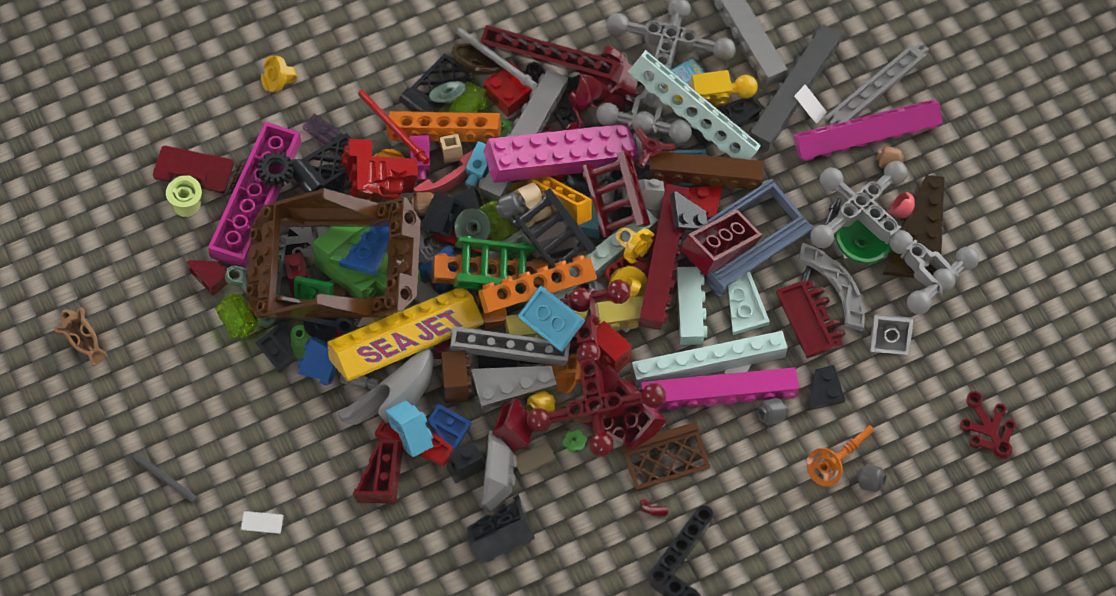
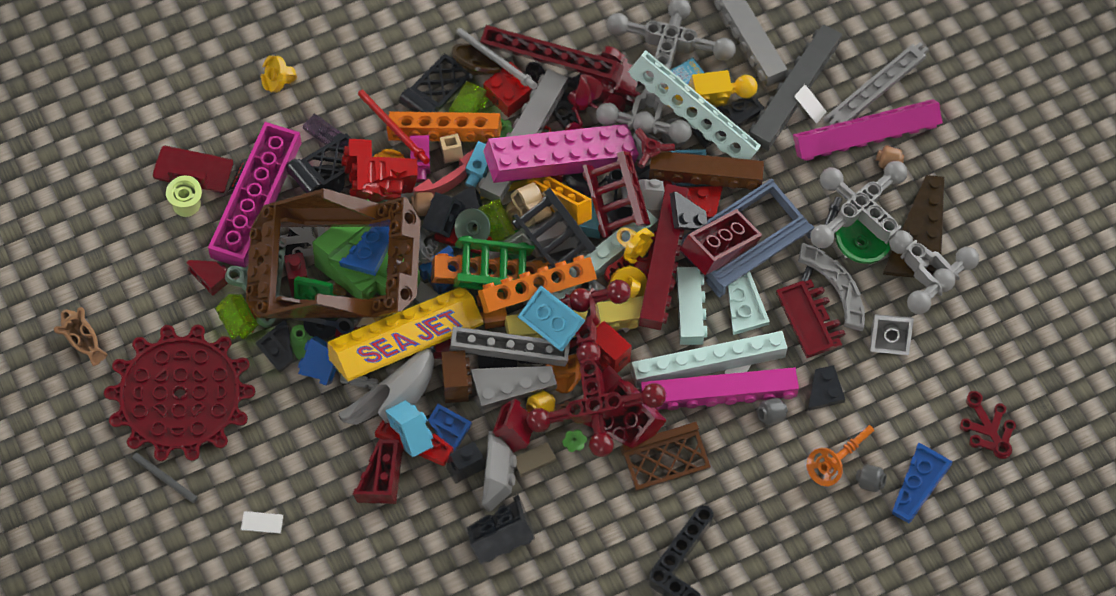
(175, 364): none -> dark red plate
(275, 159): black tyre -> none
(447, 92): sand green dish -> none
(510, 205): dark grey head -> none
(652, 510): dark red arm -> none
(902, 206): coral hair -> none
(922, 478): none -> blue wing

